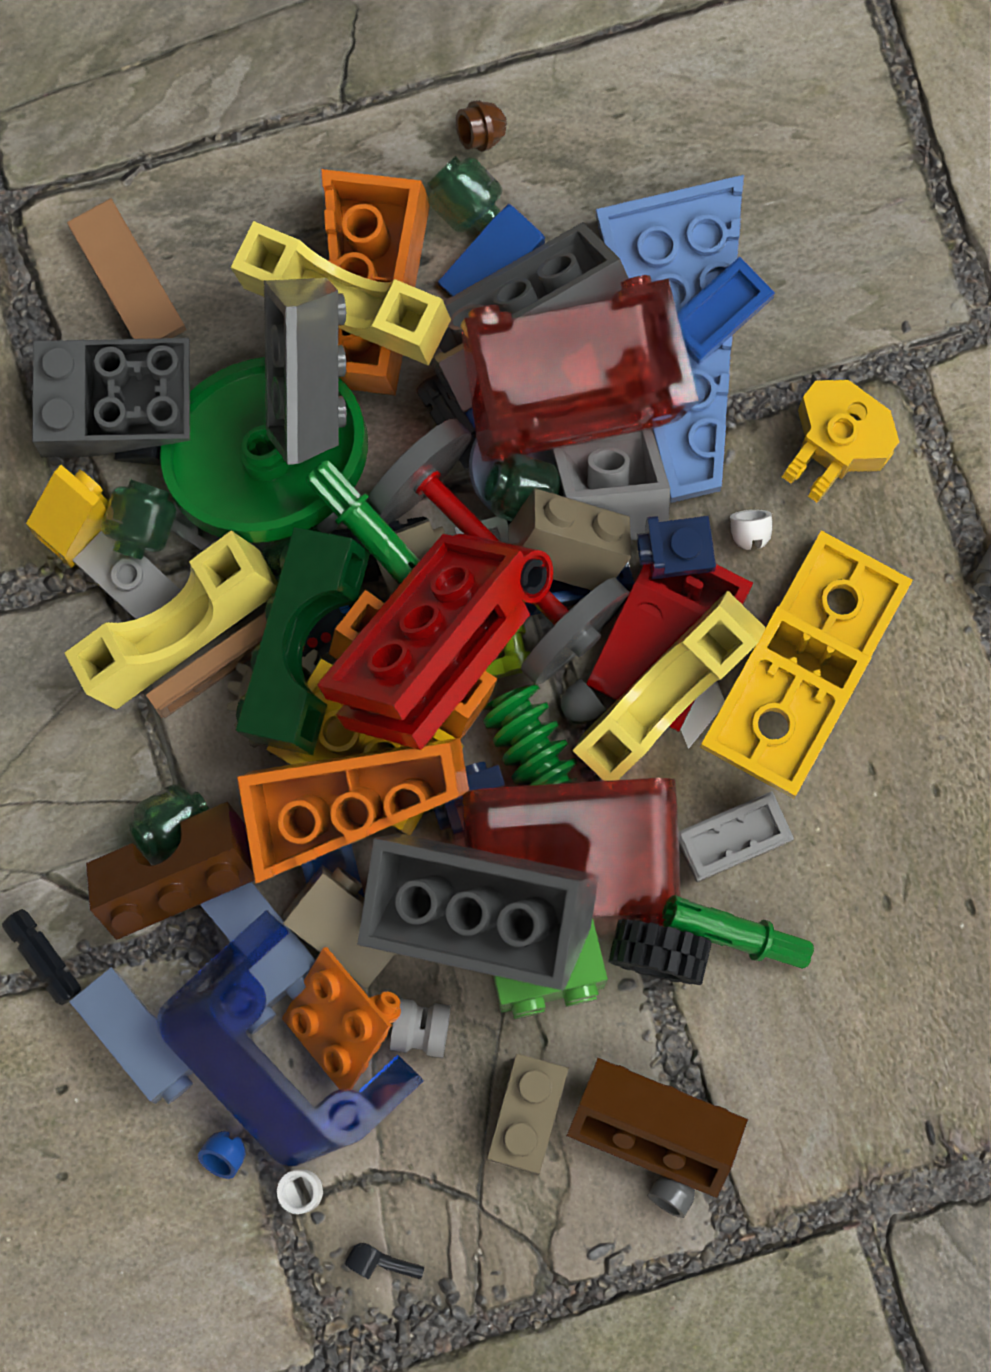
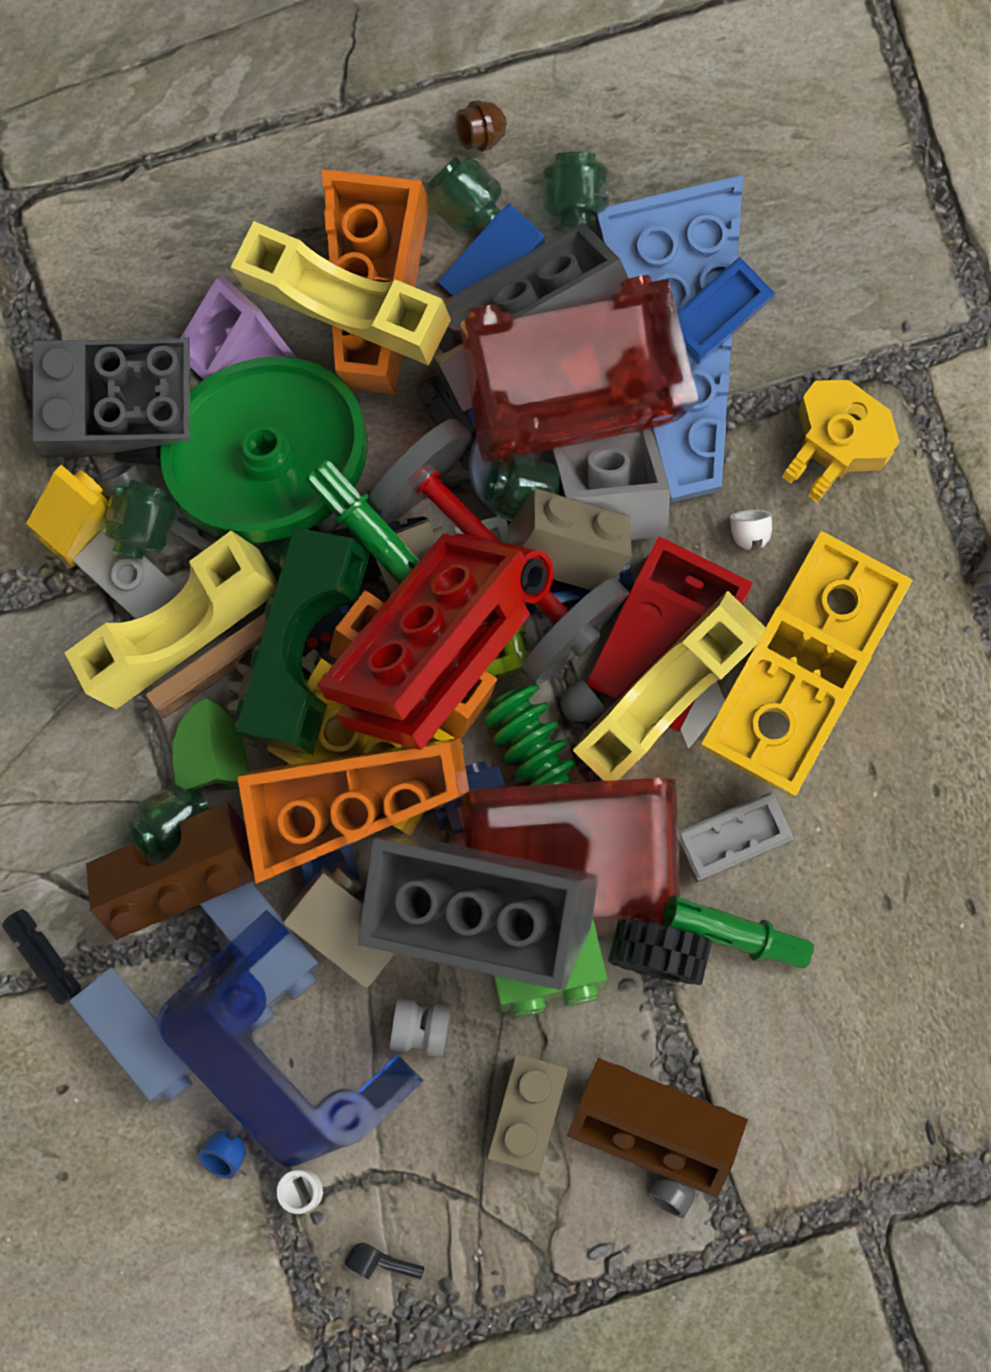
(117, 477): none -> dark grey hinge
(125, 273): medium nougat tile -> none
(207, 749): none -> bright green brick
(230, 331): none -> lavender slope
(303, 366): dark grey slope -> none
(339, 1020): orange hinge -> none
(575, 187): none -> clear green head
(677, 547): dark blue bracket -> none

